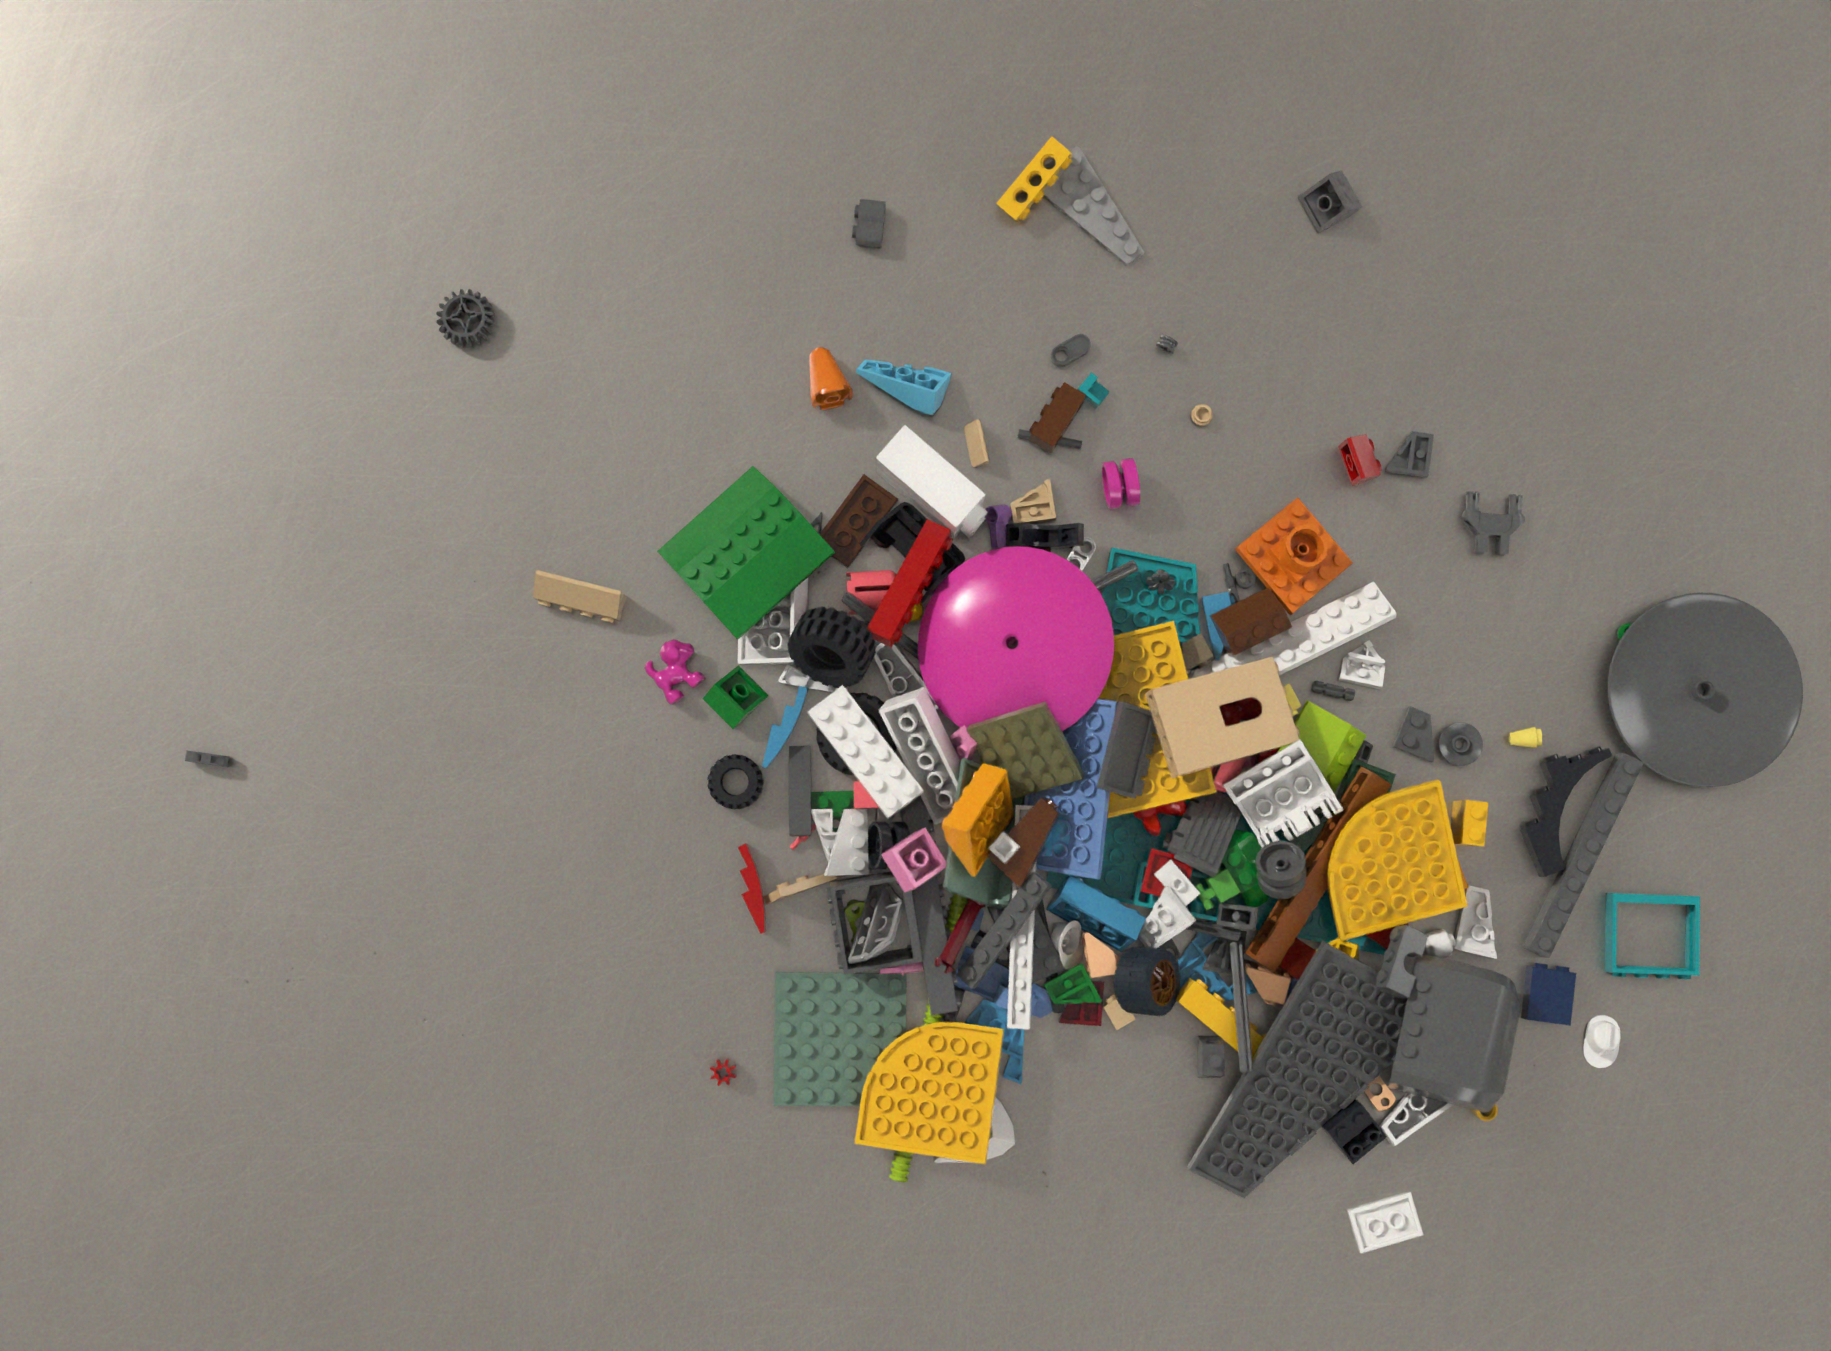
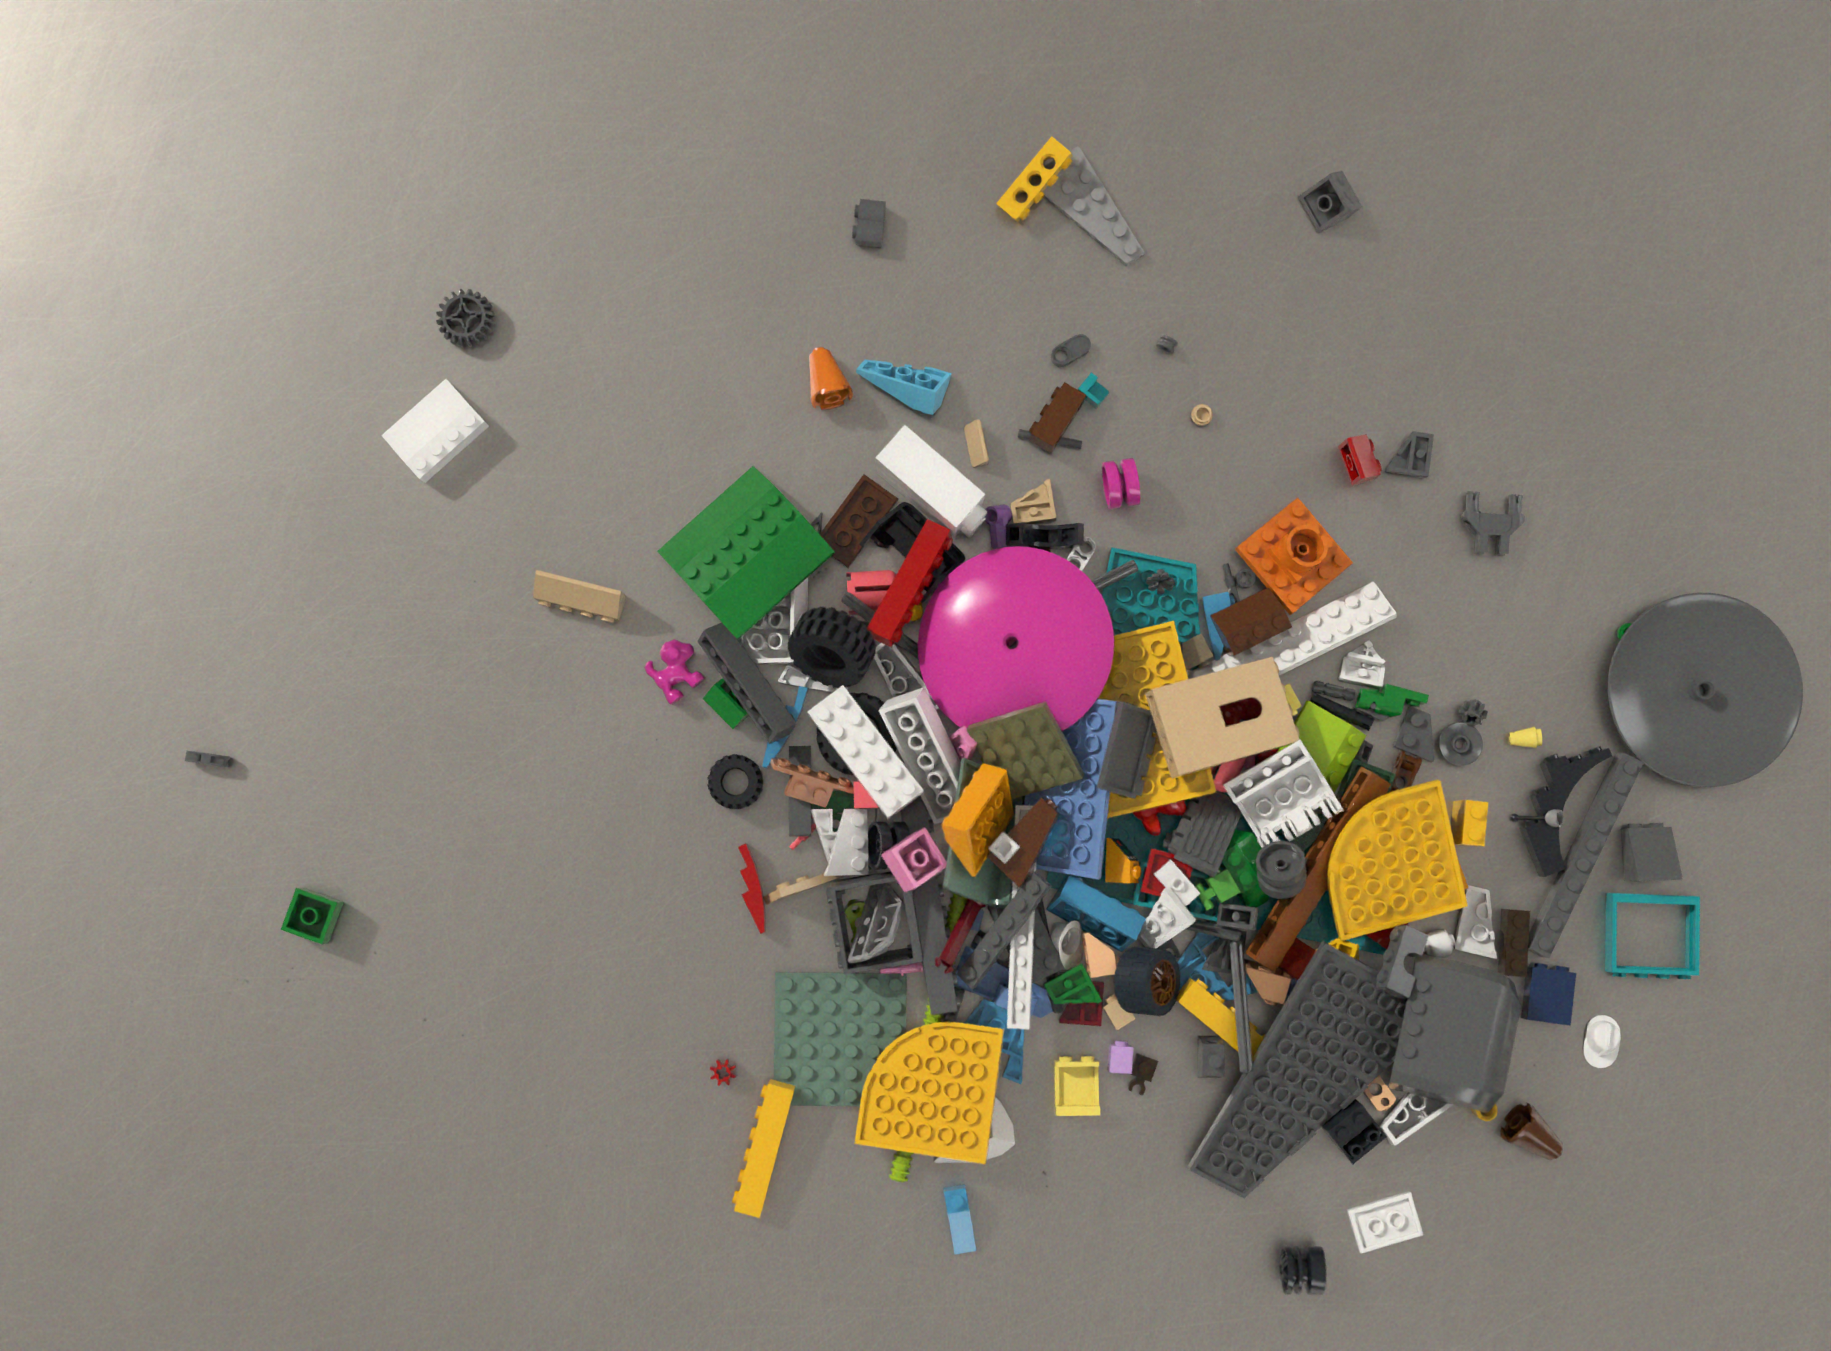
(312, 915): none -> green brick
(435, 431): none -> white slope
(747, 683): none -> dark grey brick
(764, 1148): none -> yellow brick
(810, 785): none -> nougat bracket
(959, 1219): none -> dark azure slope
(1076, 1086): none -> light yellow panel
(1120, 863): none -> light orange slope
(1120, 1057): none -> lavender brick
(1143, 1069): none -> dark brown plate
(1305, 1269): none -> black wheel
(1350, 715): none -> black pin
(1388, 701): none -> green plate
(1405, 770): none -> reddish brown piece
(1473, 712): none -> dark grey gear
(1514, 957): none -> dark brown arch
(1530, 1131): none -> reddish brown cone
(1553, 818): none -> light grey hinge
(1649, 853): none -> dark grey slope

